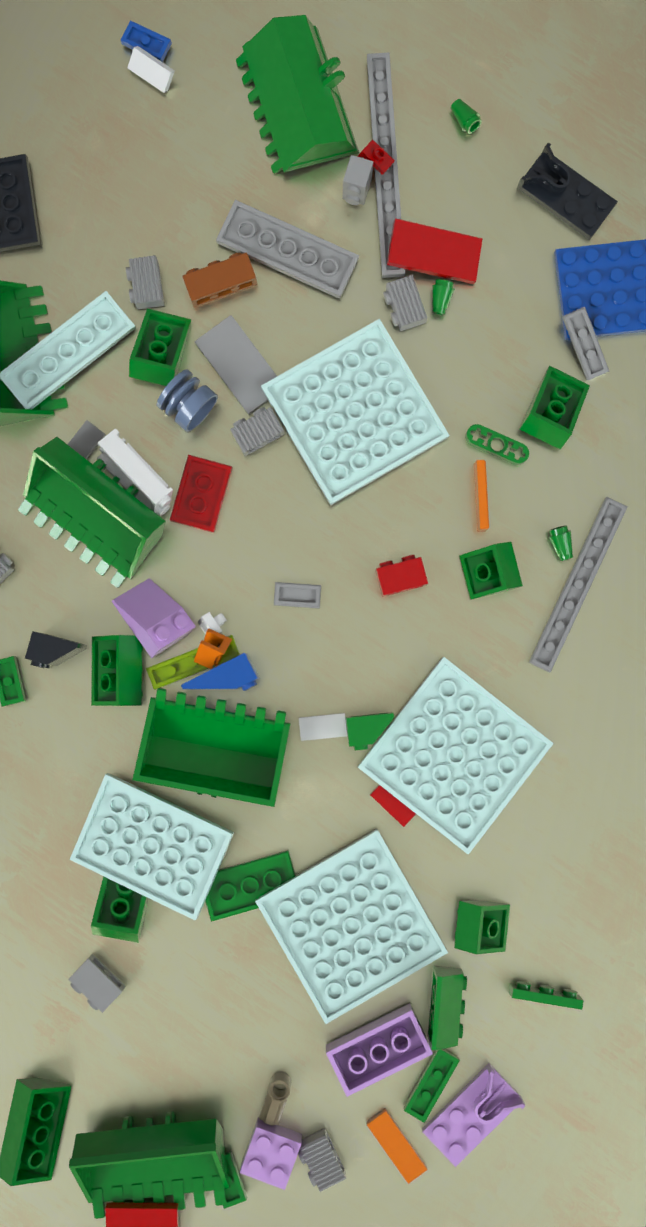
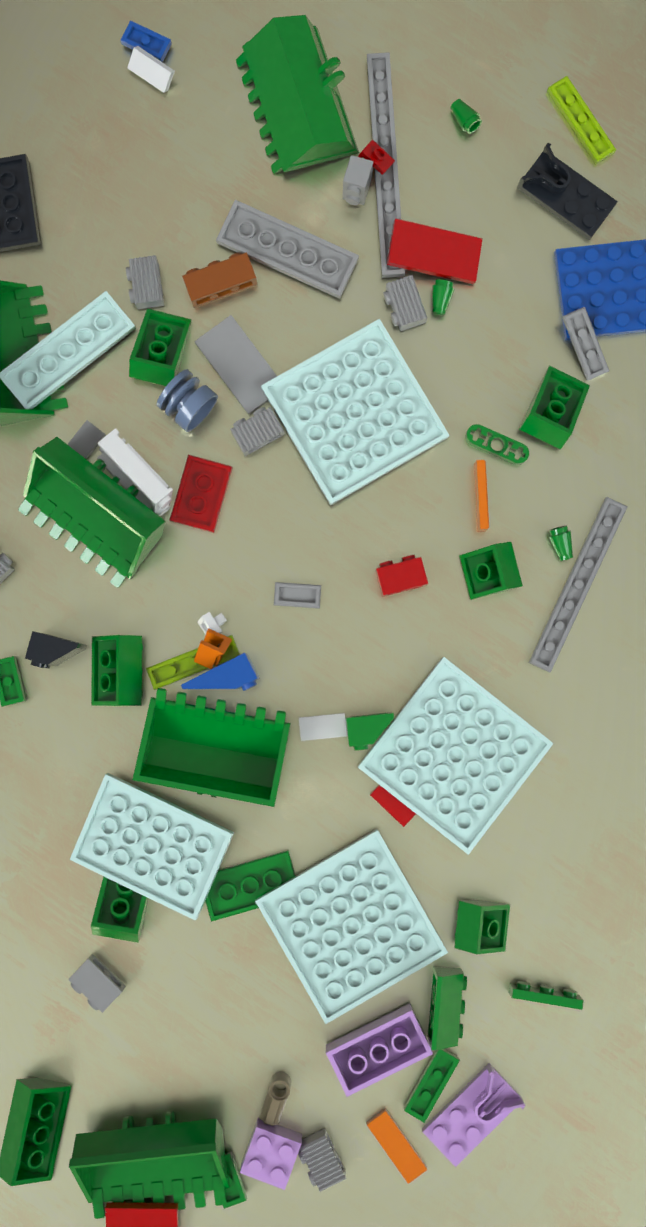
(153, 617): lavender slope -> none
(581, 120): none -> lime tile

